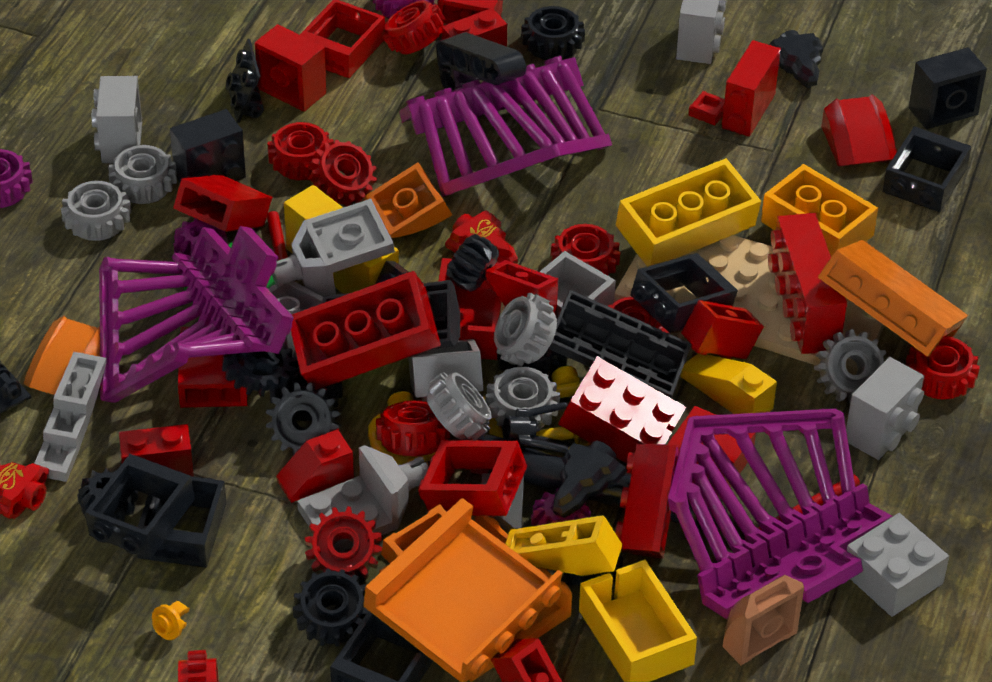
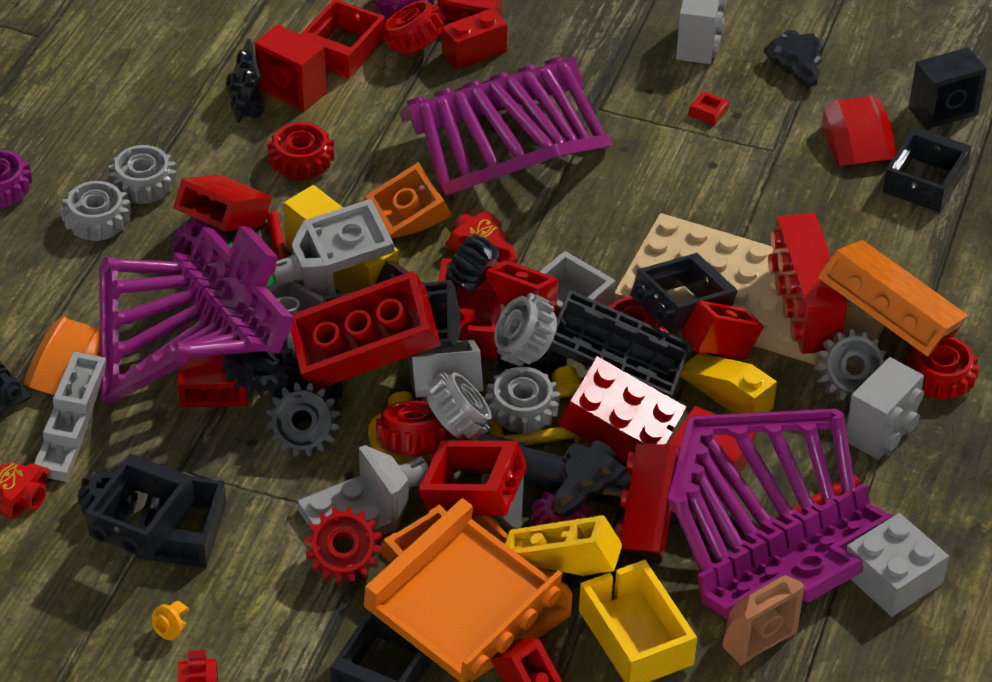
(116, 116): light grey brick -> none
(161, 445): red brick -> none
(209, 147): black brick -> none
(317, 466): red slope -> none
(326, 590): black gear -> none
(349, 160): red gear -> none
(473, 58): black beam -> none
(523, 429): black plant -> none
(552, 32): black gear -> none
(590, 245): red gear -> none
(688, 213): yellow brick -> none
(750, 88): red brick -> none
(840, 213): light orange brick -> none

